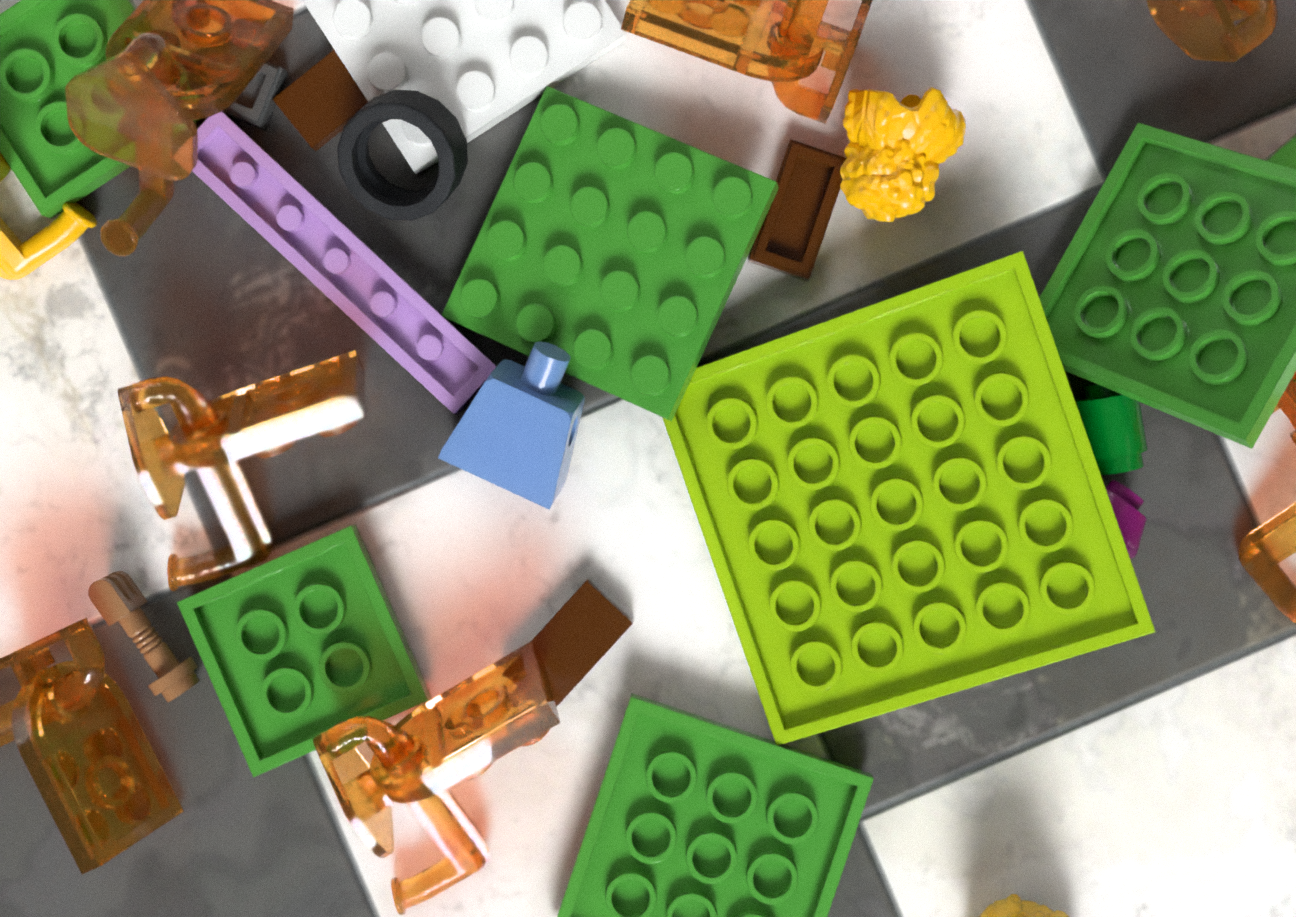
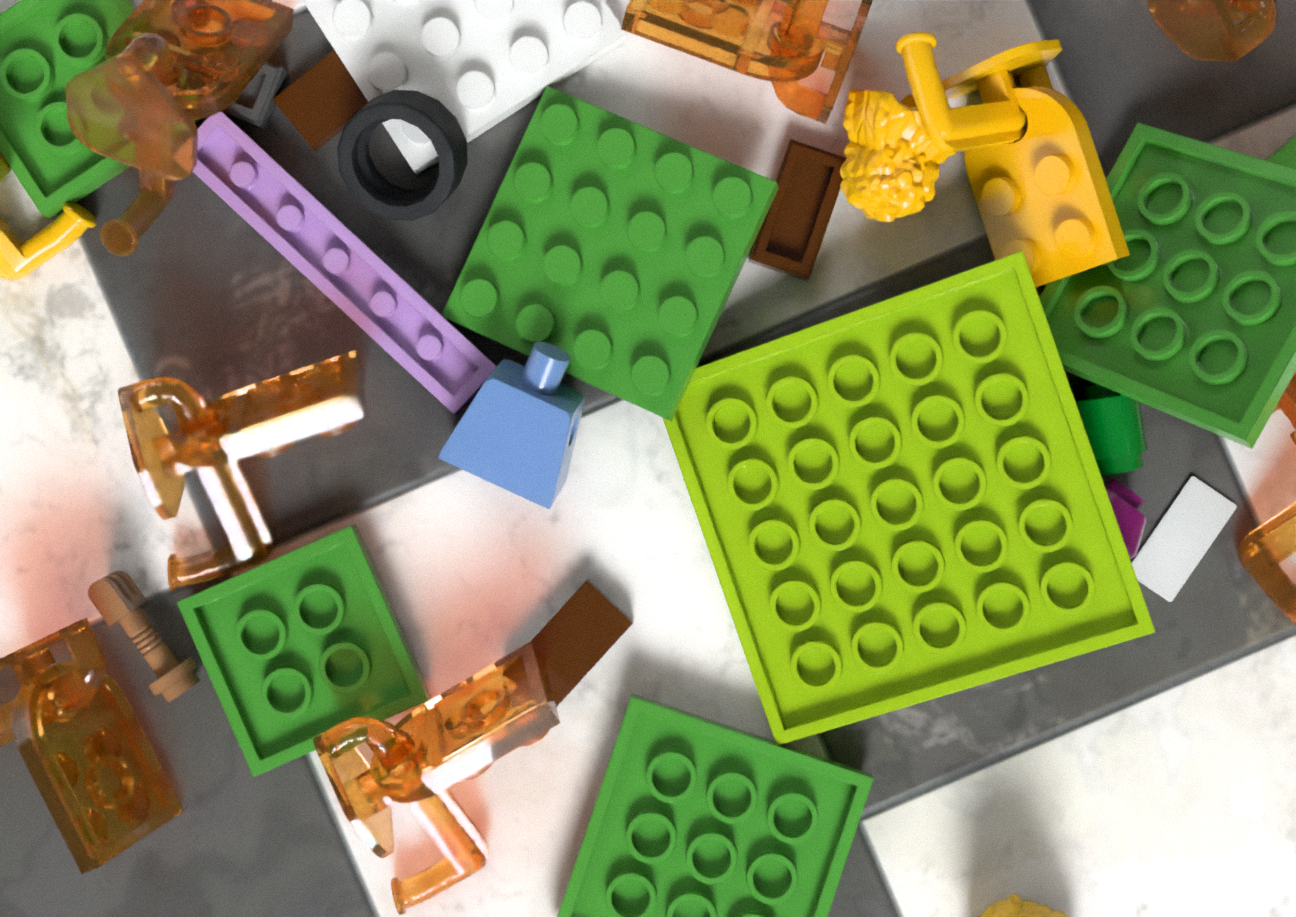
(1023, 156): none -> yellow plate
(1182, 538): none -> white sticker

